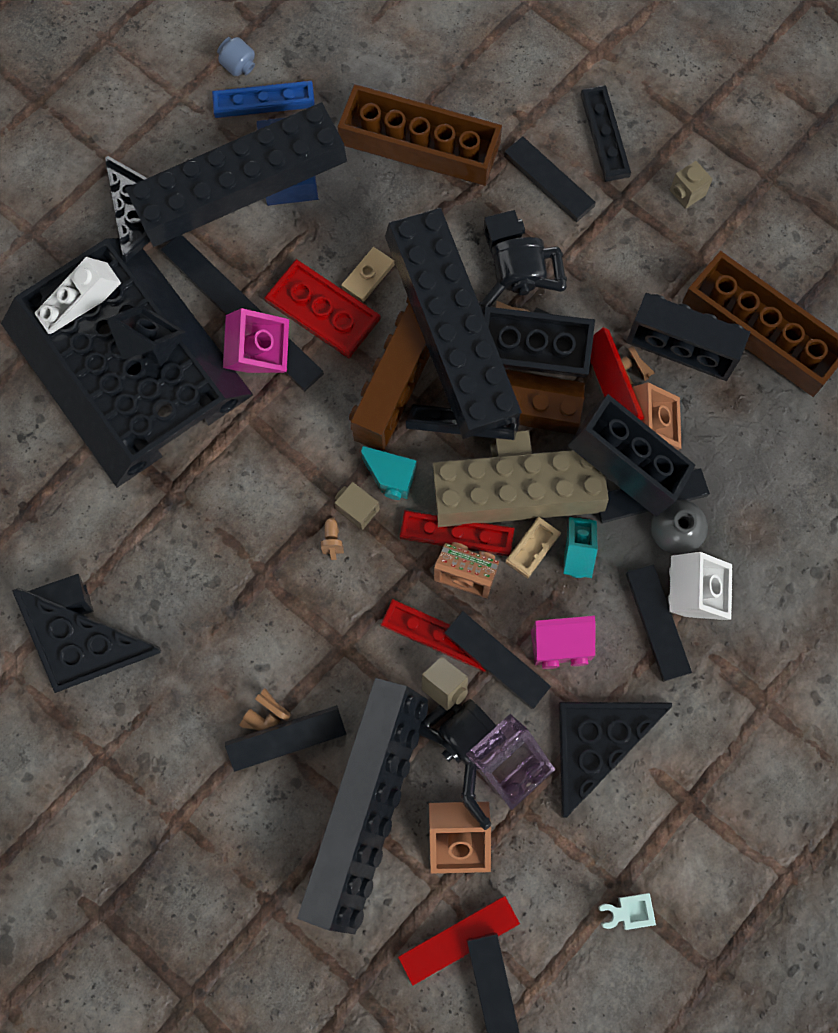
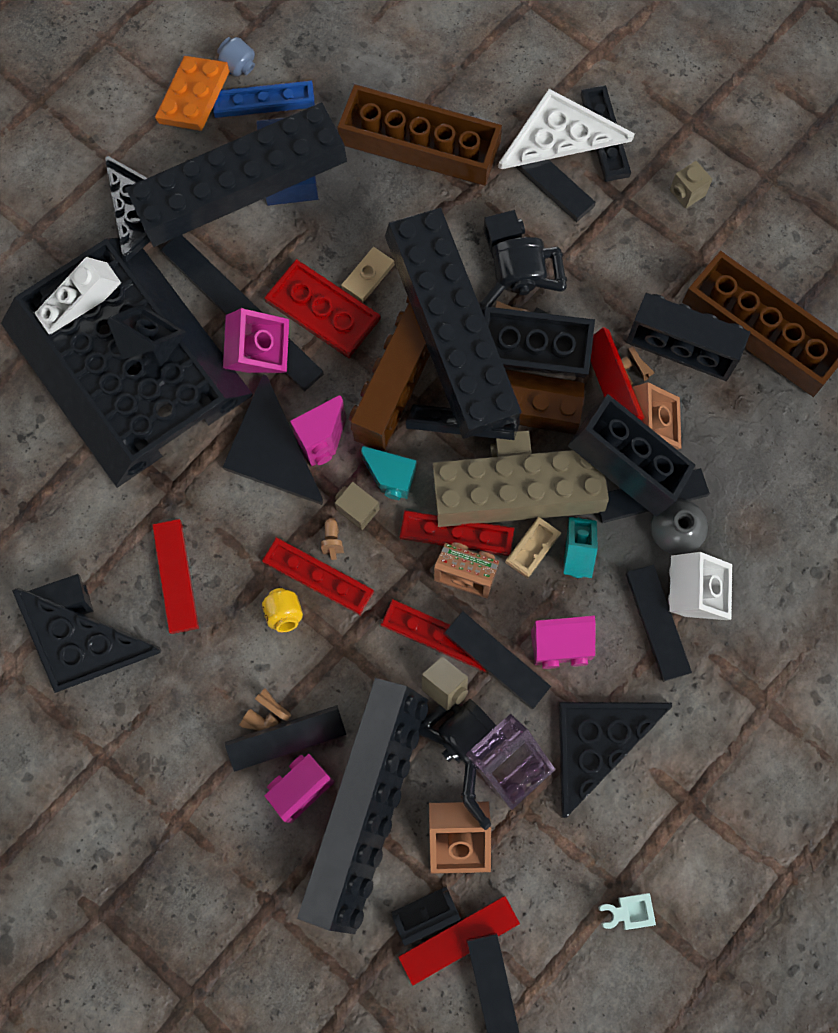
(175, 576): none -> red tile
(192, 93): none -> orange plate
(268, 449): none -> black tile
(282, 610): none -> yellow head
(299, 788): none -> dark pink slope
(318, 576): none -> red tile
(320, 430): none -> dark pink slope
(425, 916): none -> black hinge
(561, 129): none -> white tile

